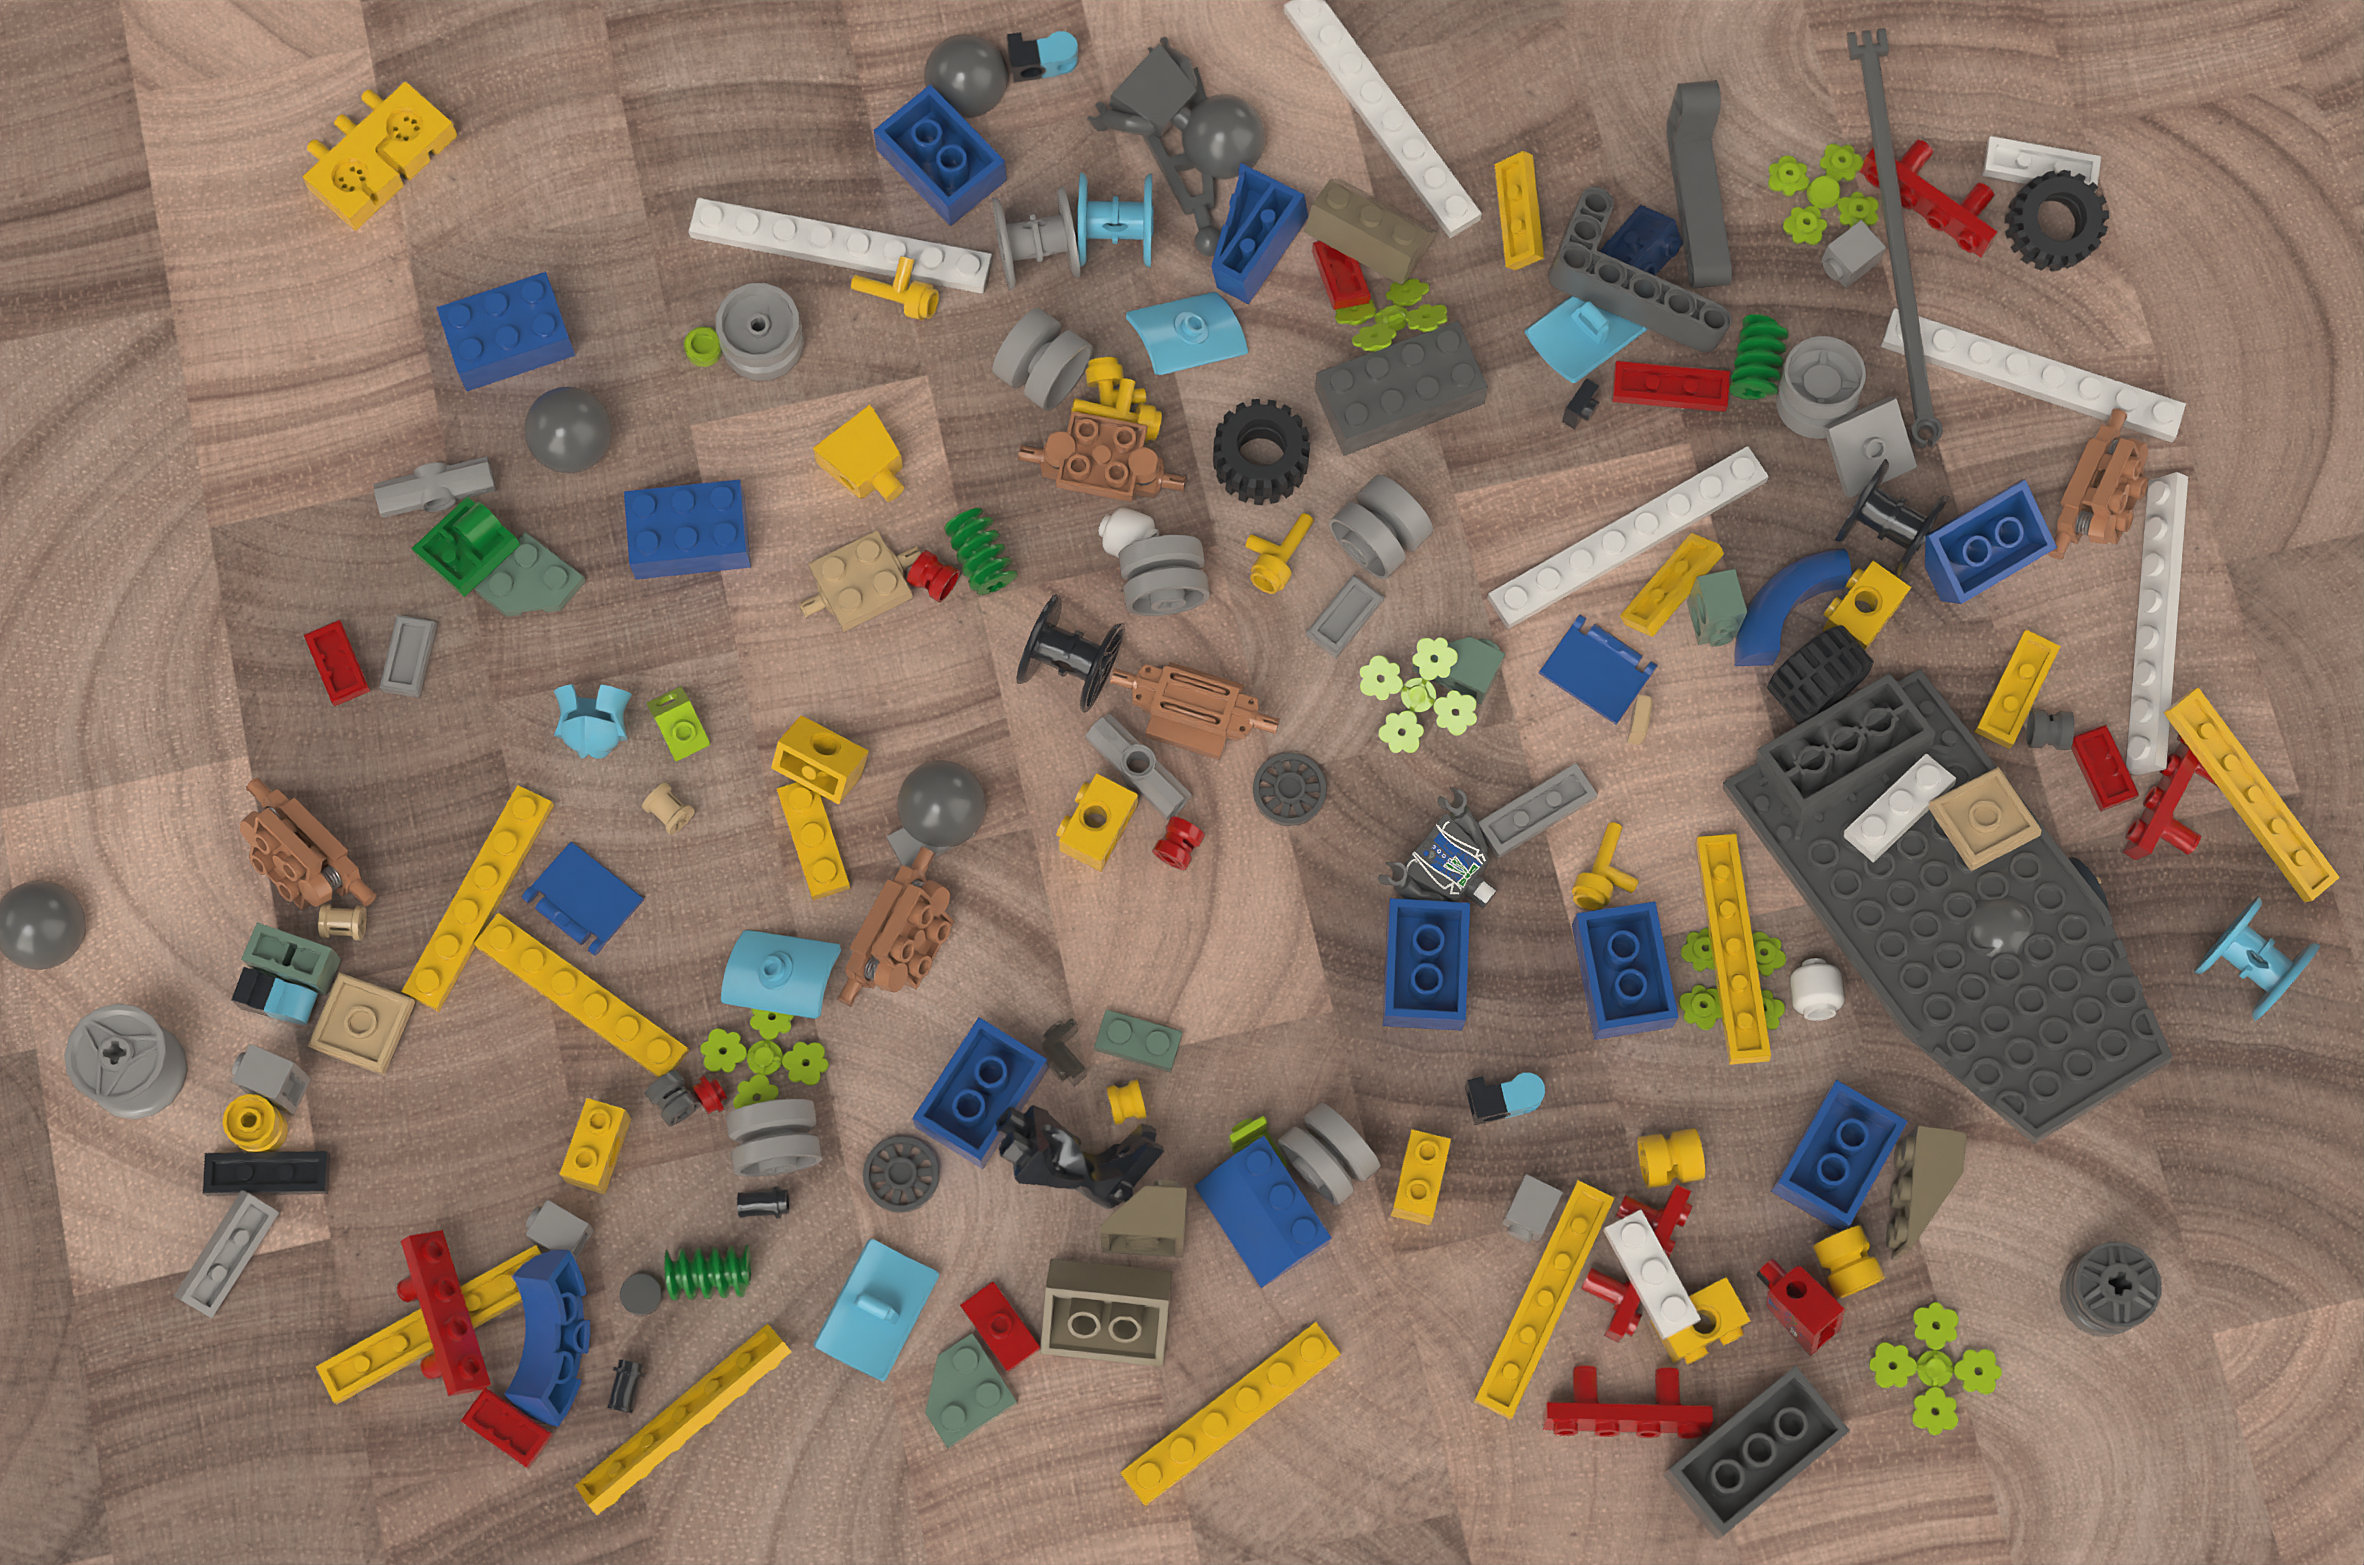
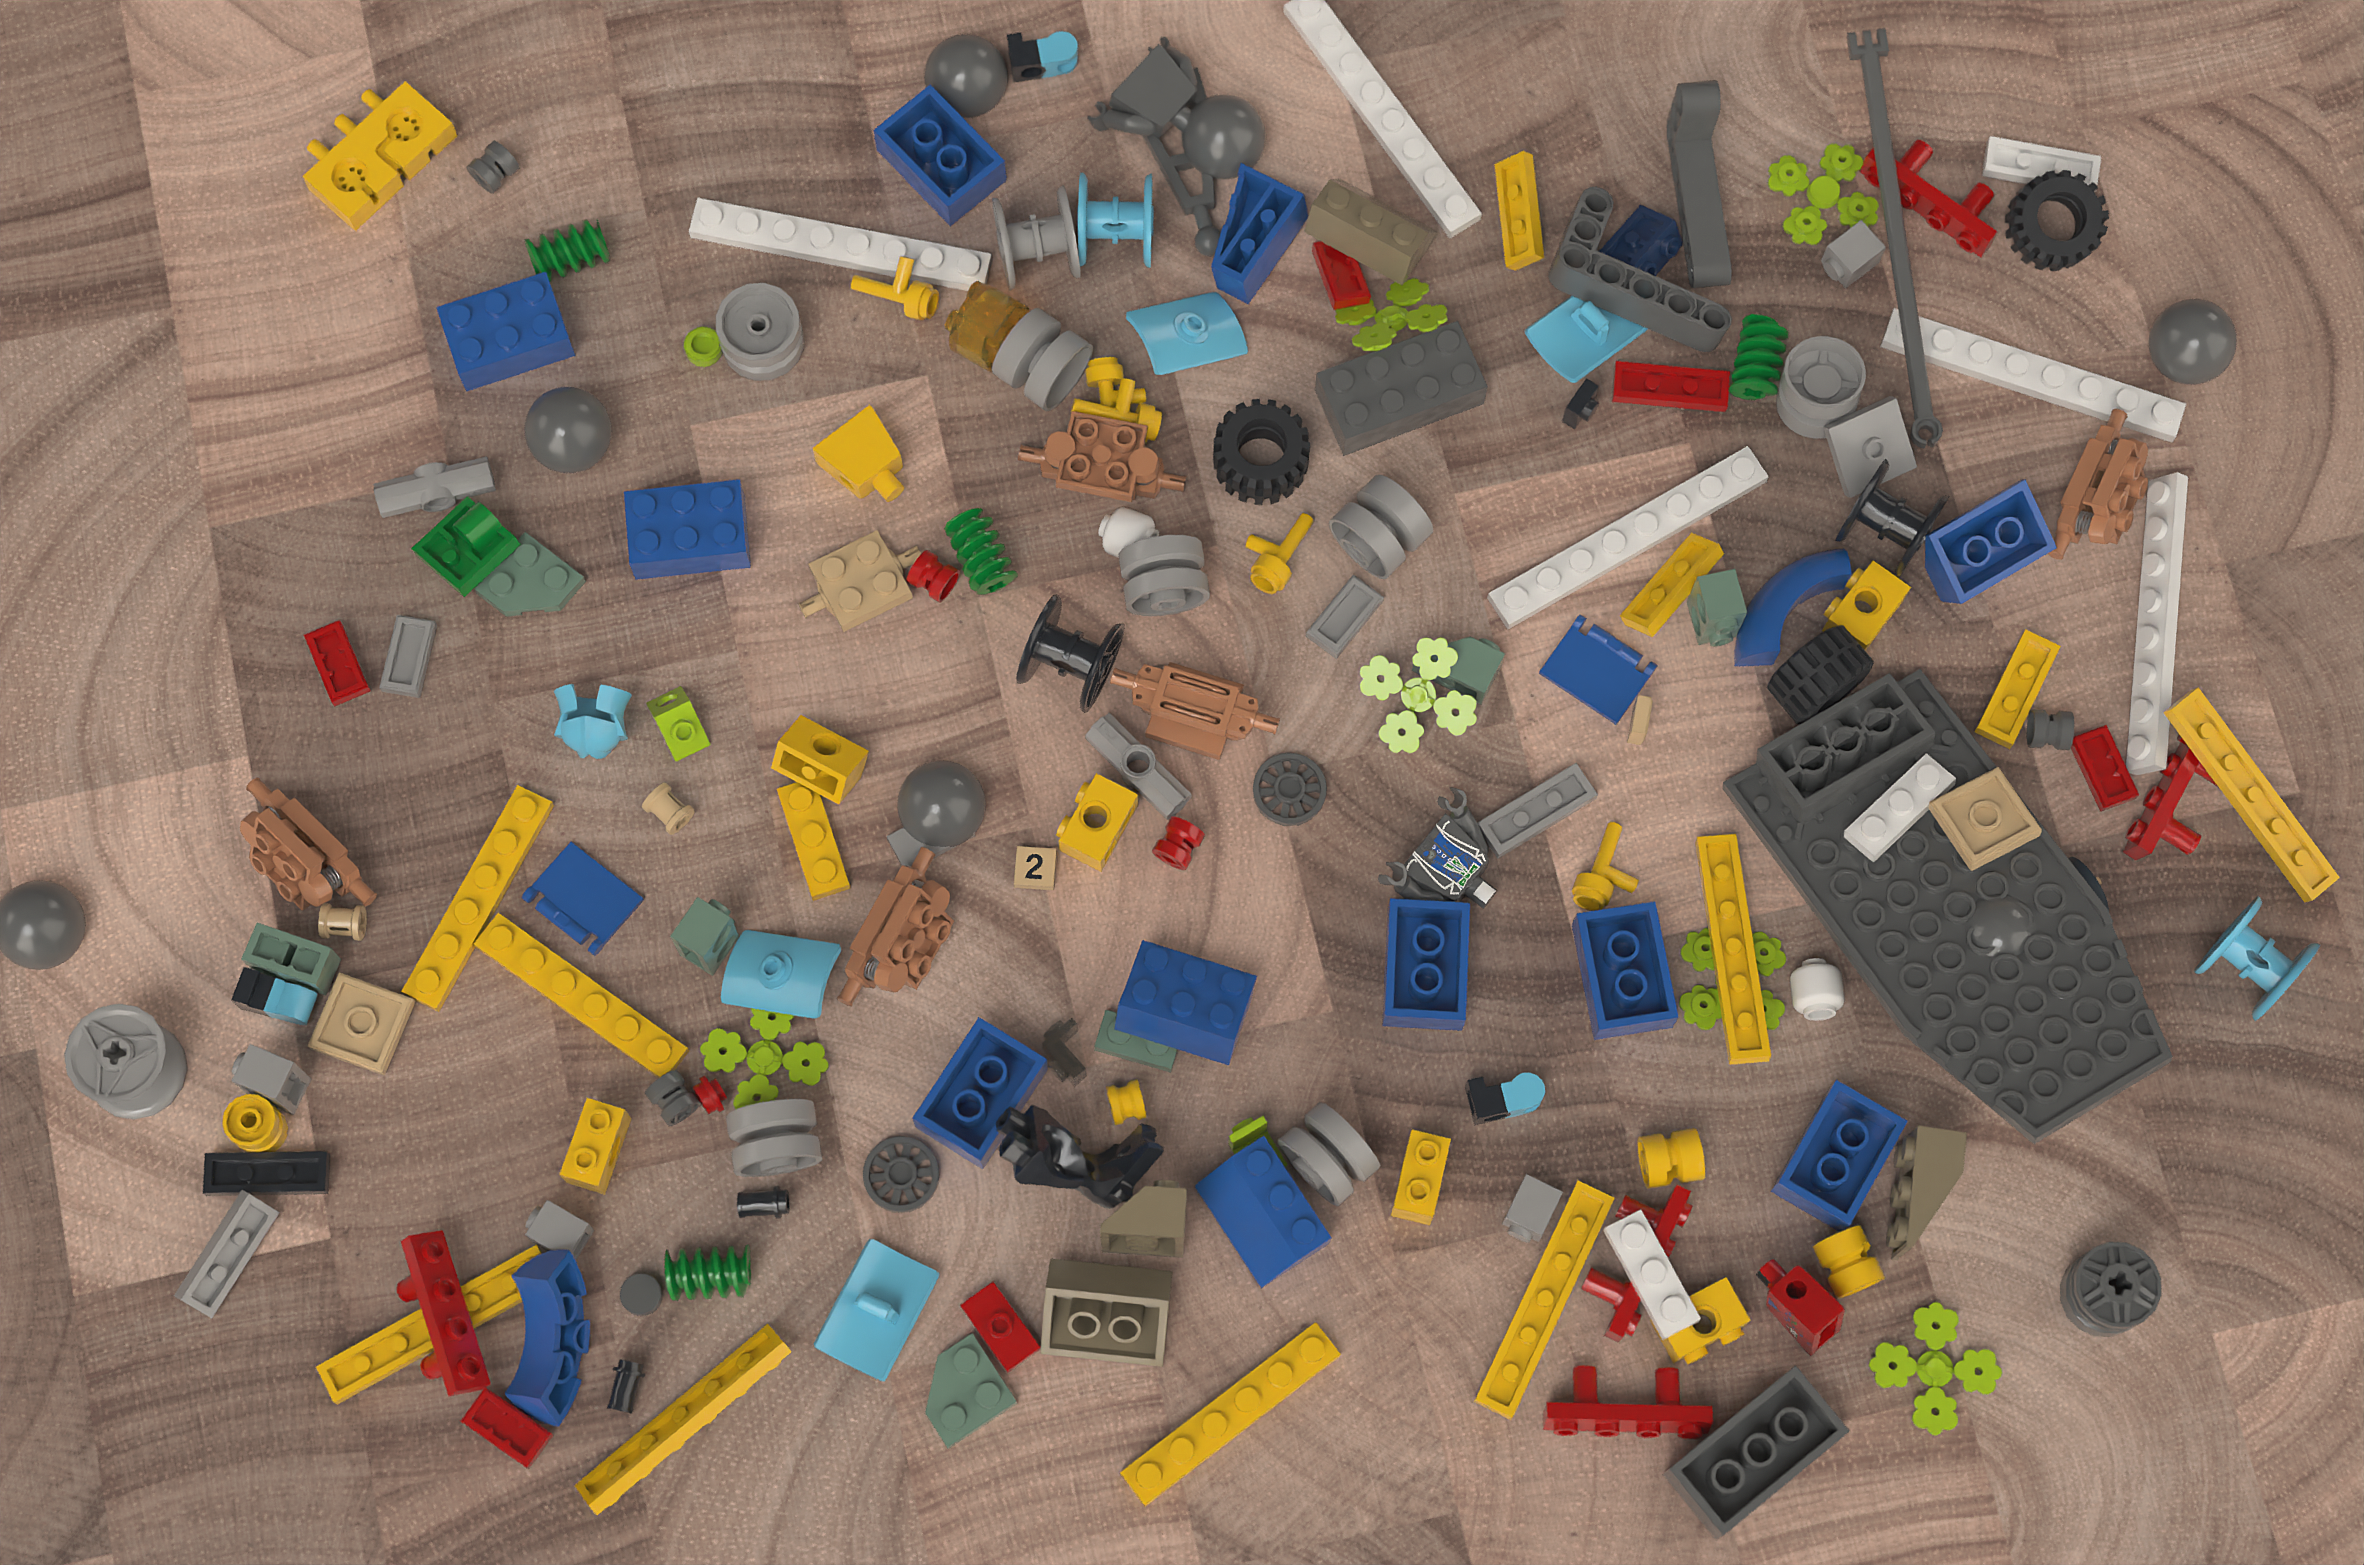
(493, 167): none -> dark grey wheel
(568, 250): none -> green piece
(705, 934): none -> sand green brick
(983, 323): none -> clear yellow brick
(1035, 868): none -> tan tile
(1185, 1002): none -> blue brick
(2192, 341): none -> dark grey piece

